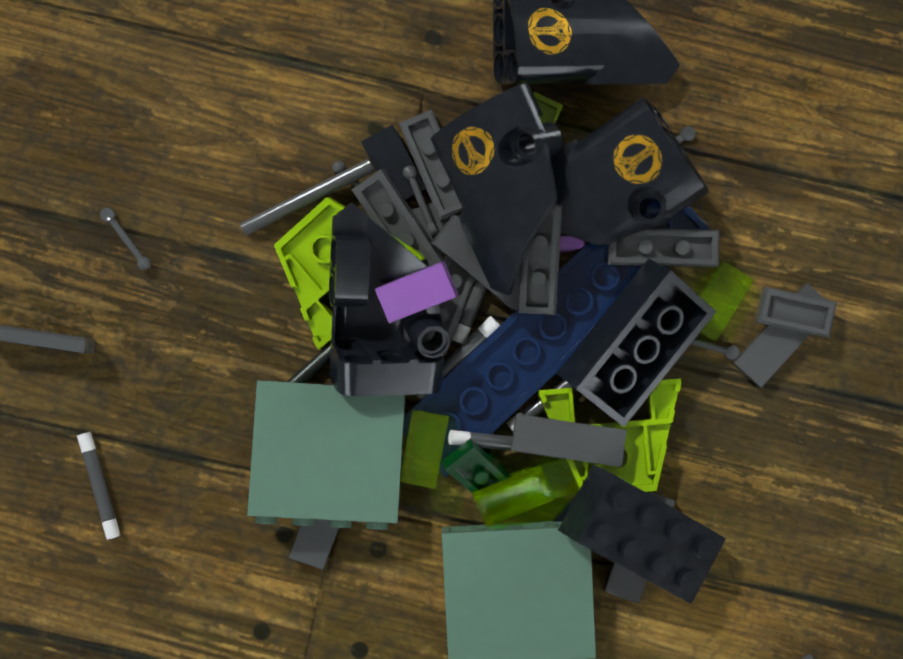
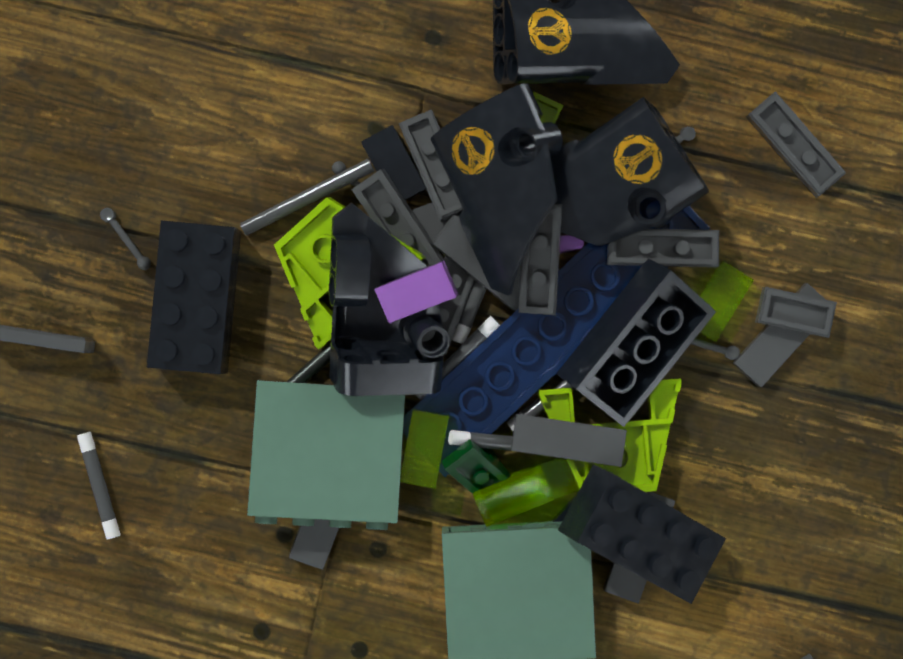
(194, 297): none -> black brick
(410, 173): dark grey hinge -> none
(795, 144): none -> dark grey tile

